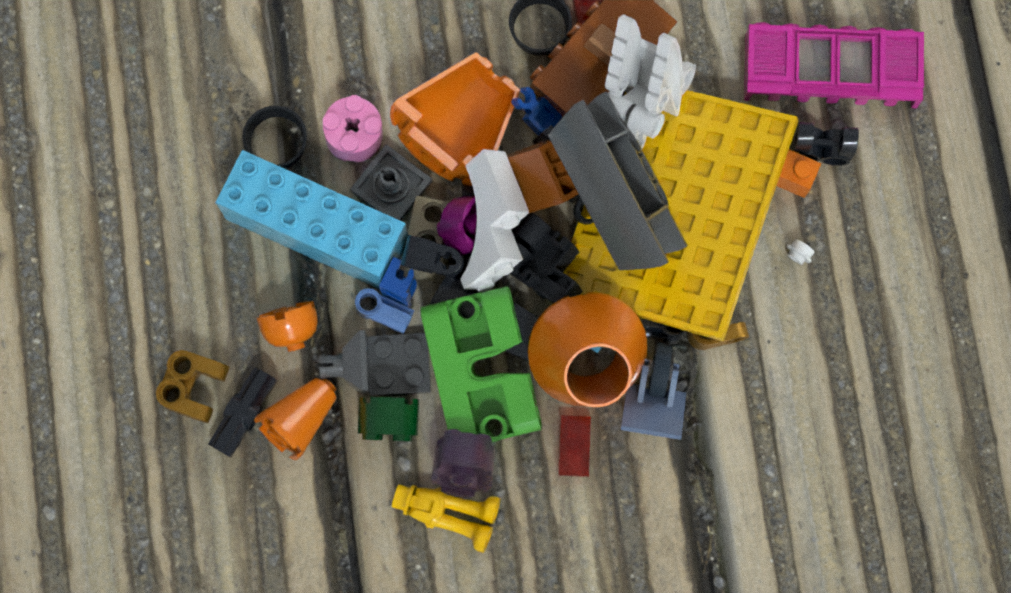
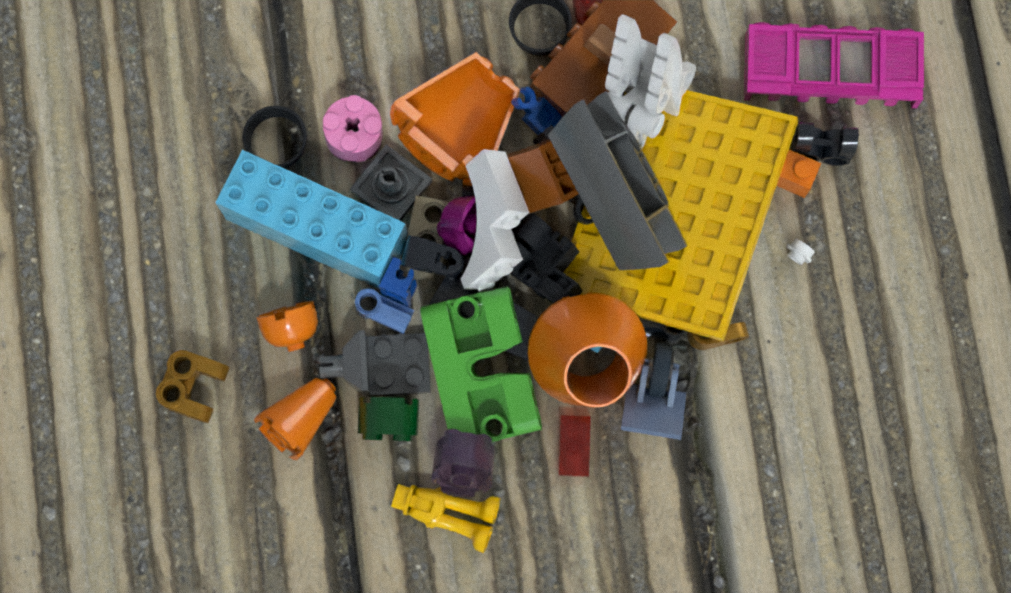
(241, 412): black piece -> none

